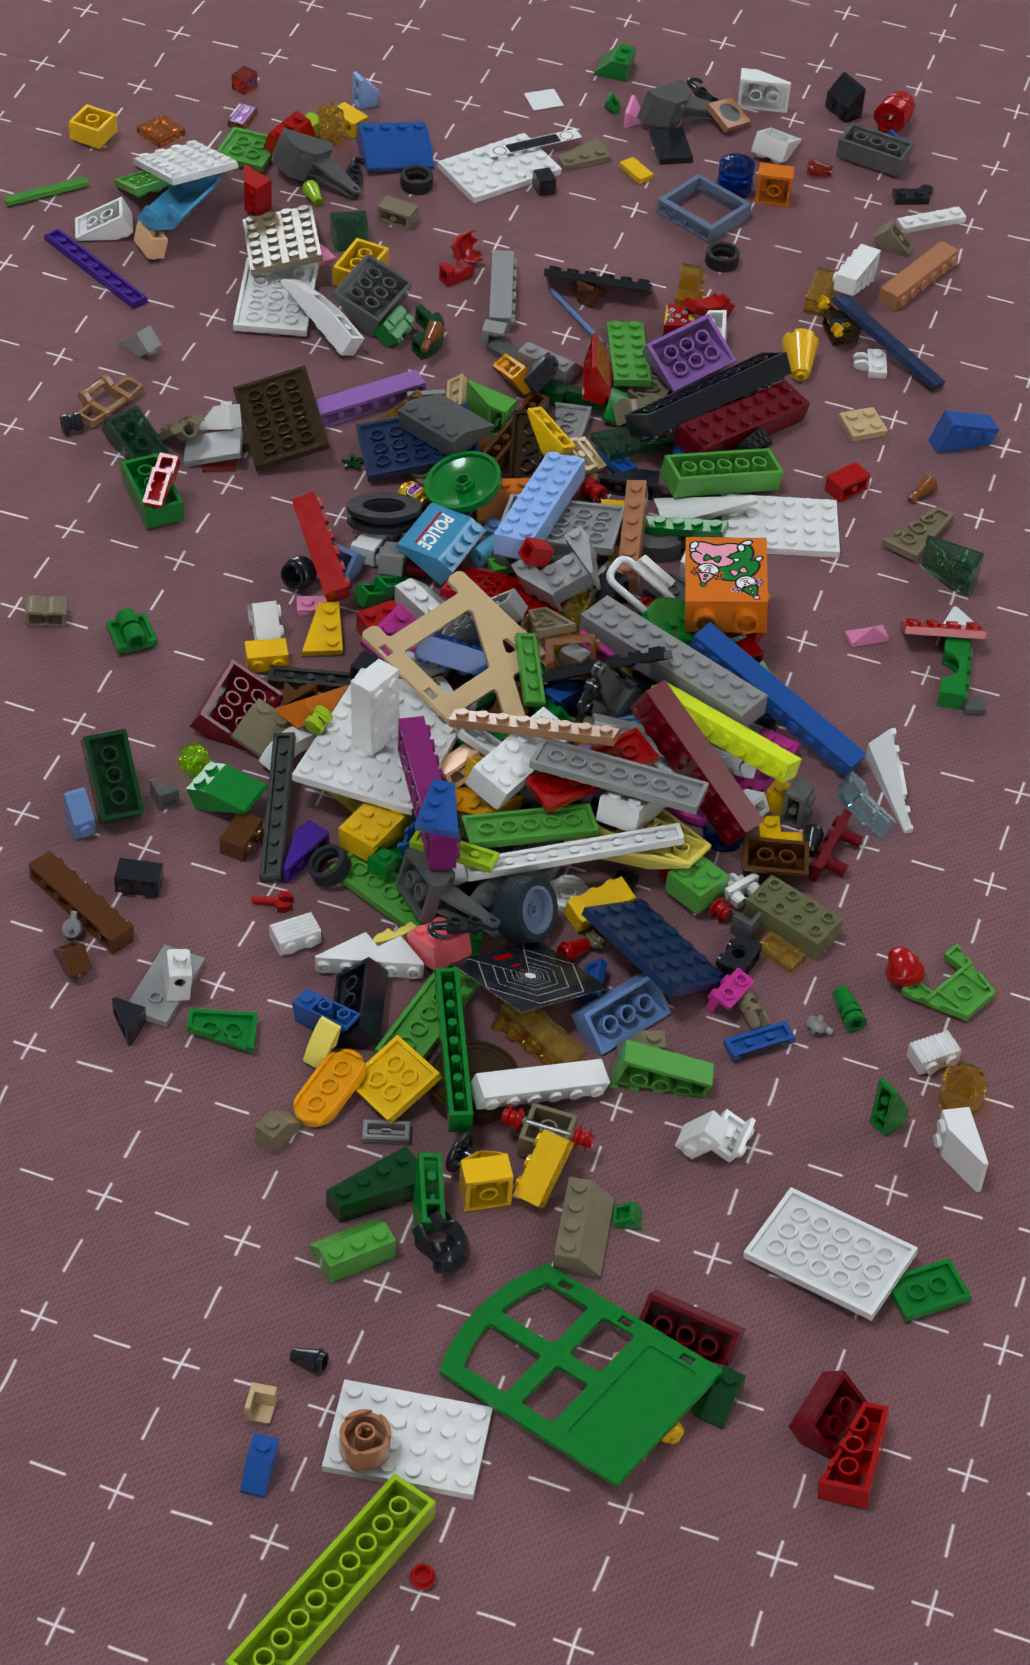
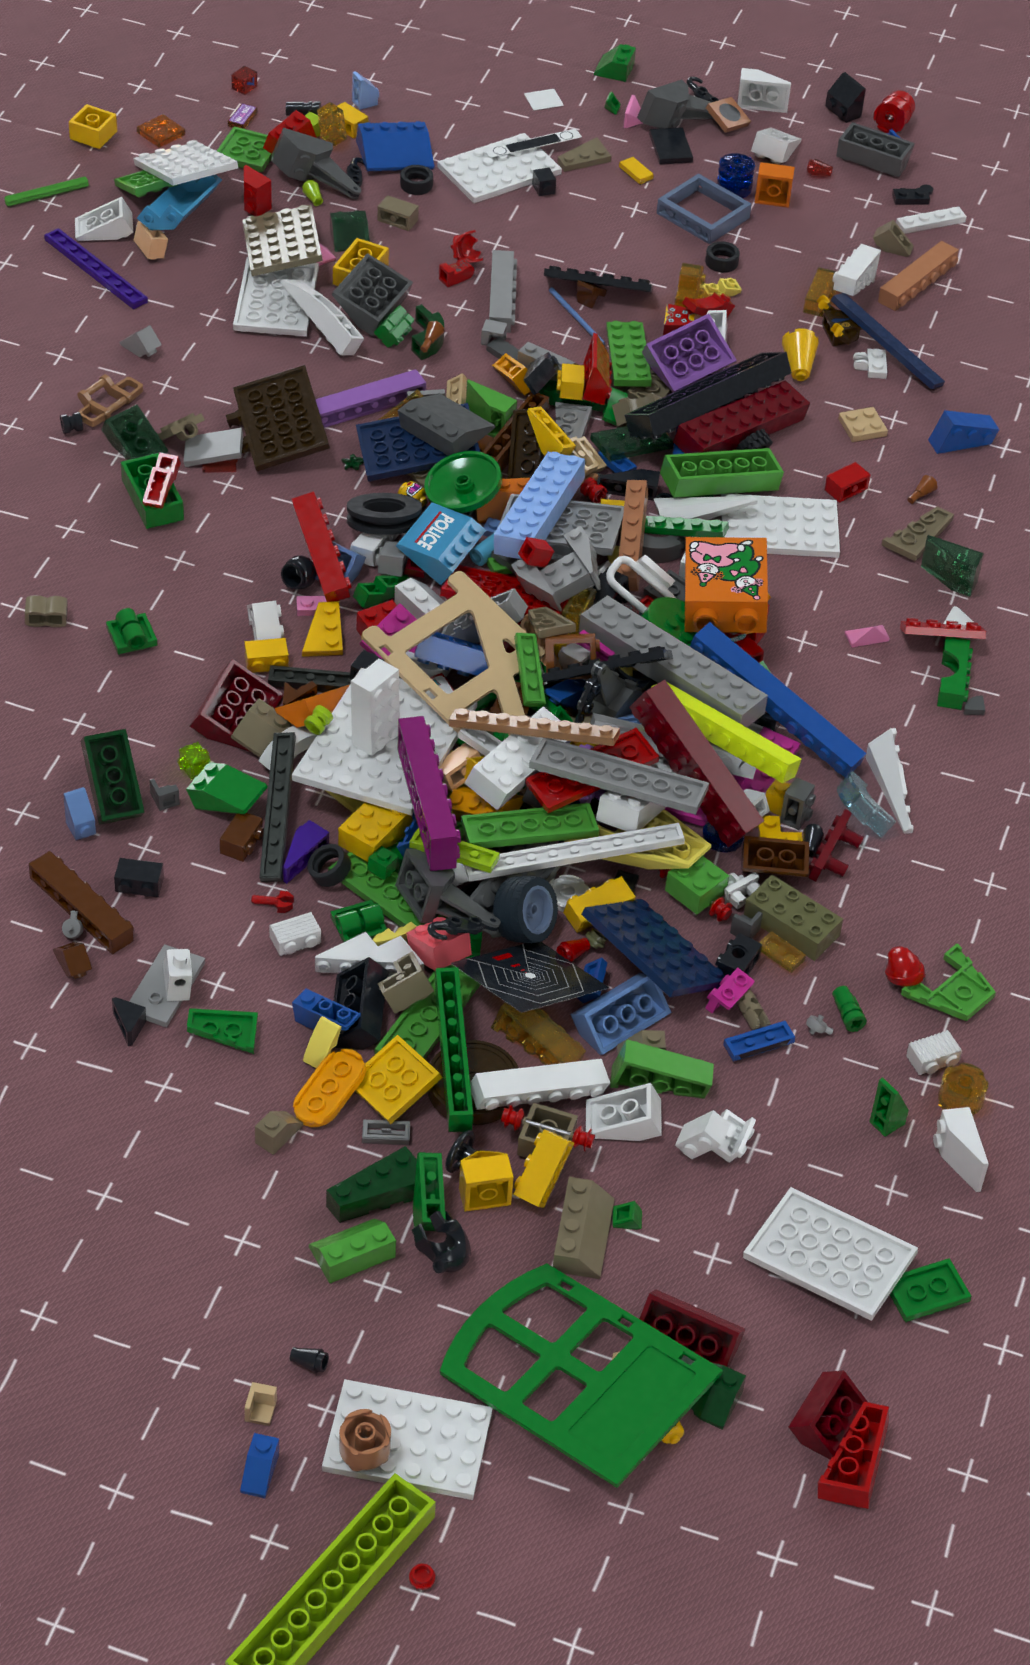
(222, 417): white slope -> none
(302, 107): none -> black axle
(359, 919): none -> green plate
(407, 984): none -> dark tan brick
(439, 810): blue wing -> none
(570, 381): none -> yellow brick
(625, 1114): none -> white slope
(727, 286): none -> light yellow slope

